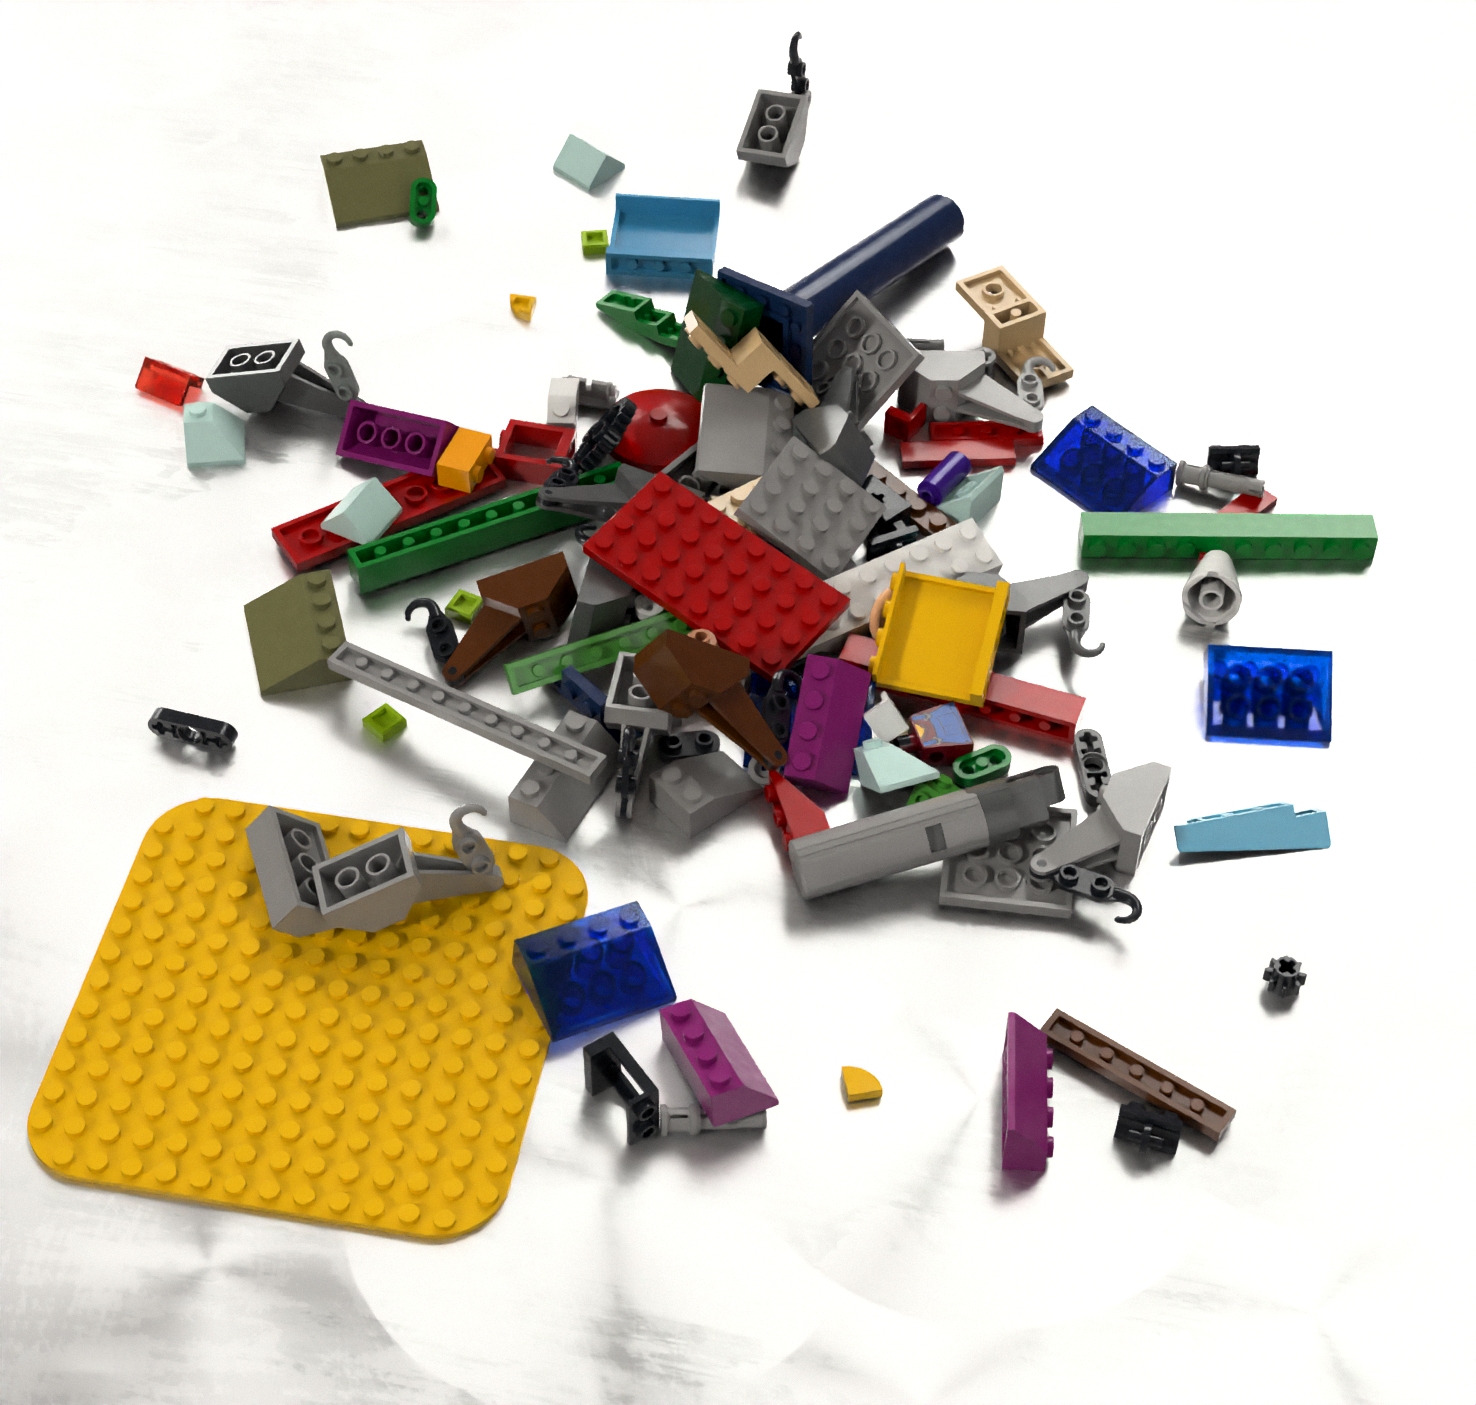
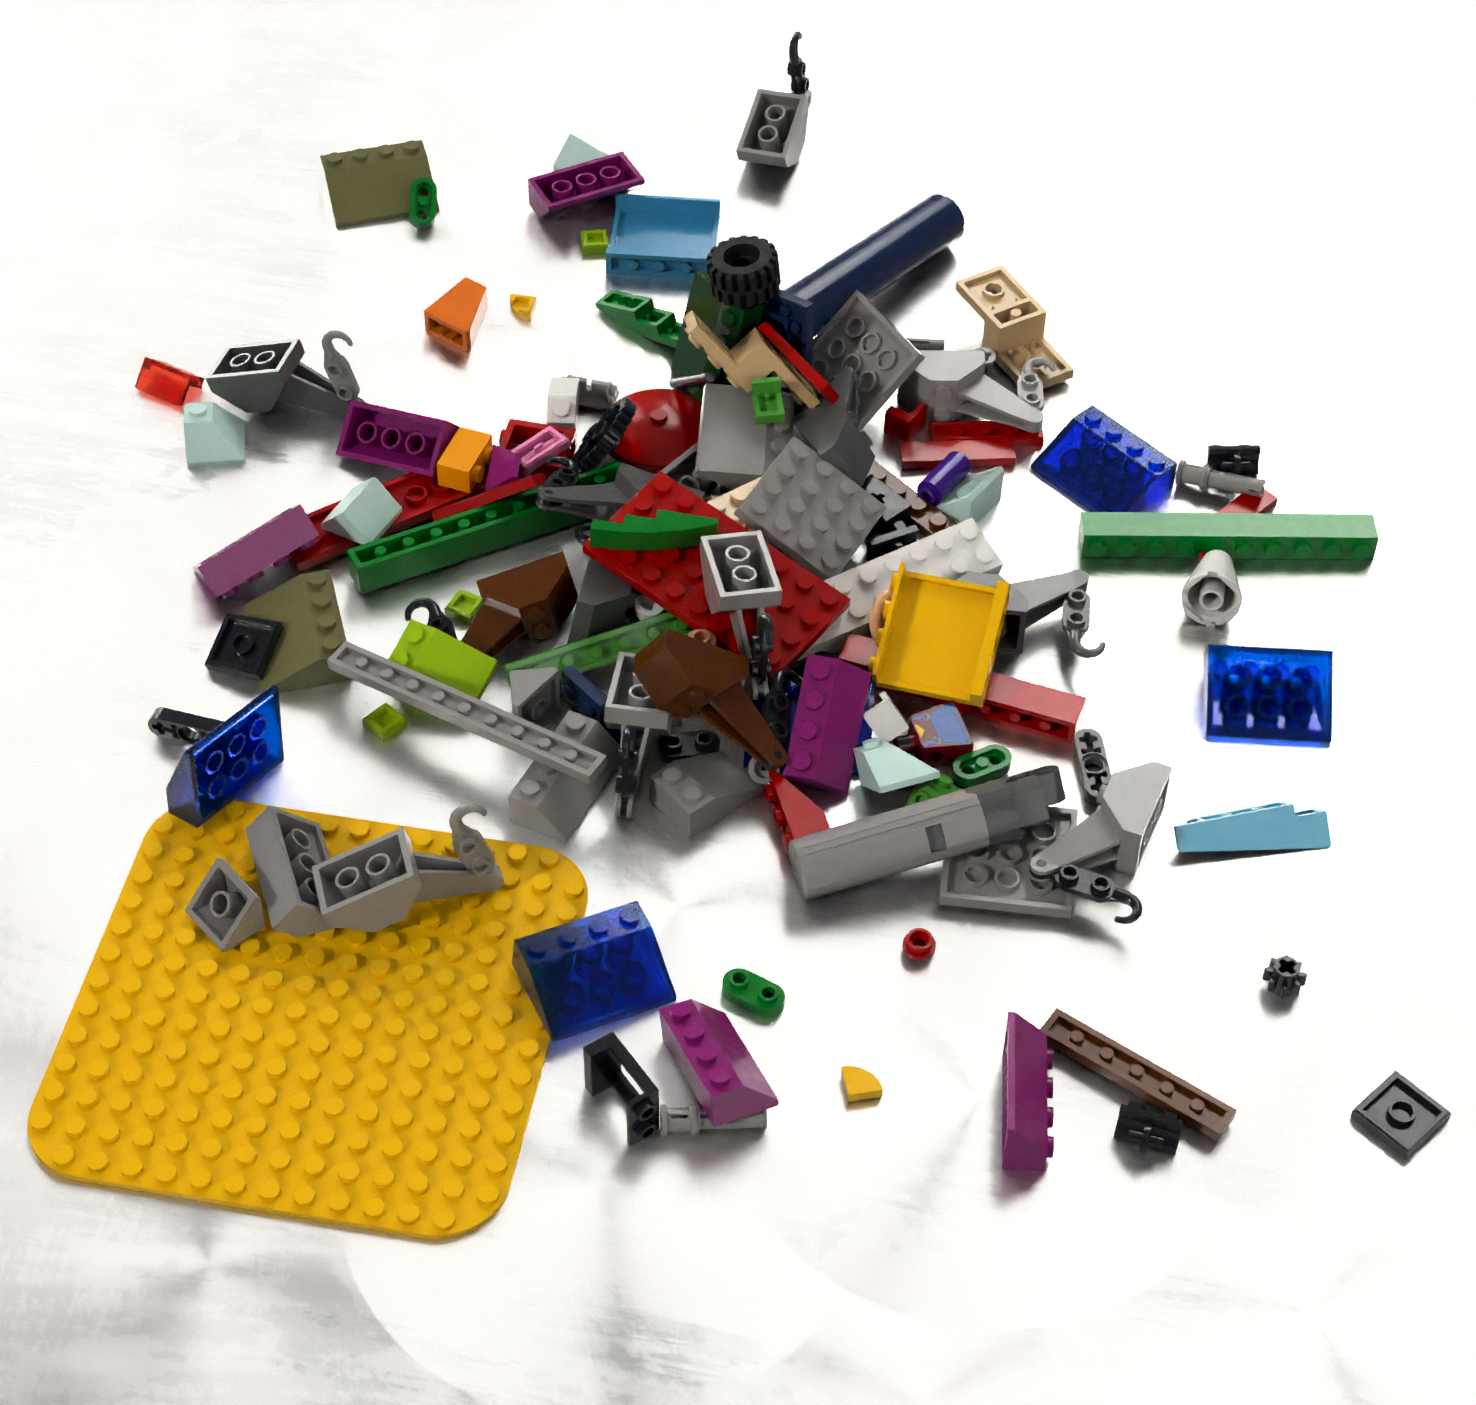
(226, 907): none -> light grey slope
(227, 760): none -> clear blue slope
(244, 646): none -> black tile
(256, 551): none -> magenta slope
(444, 659): none -> lime slope
(458, 314): none -> orange slope
(490, 496): none -> red tile
(503, 468): none -> magenta slope
(535, 694): none -> light grey slope
(541, 451): none -> bright pink tile
(582, 184): none -> magenta slope
(665, 532): none -> green slope
(692, 379): none -> black bar
(739, 579): none -> light grey slope
(743, 271): none -> black tyre
(752, 991): none -> green plate
(767, 400): none -> bright green bracket
(798, 362): none -> red tile
(922, 938): none -> red plate
(1400, 1114): none -> tile

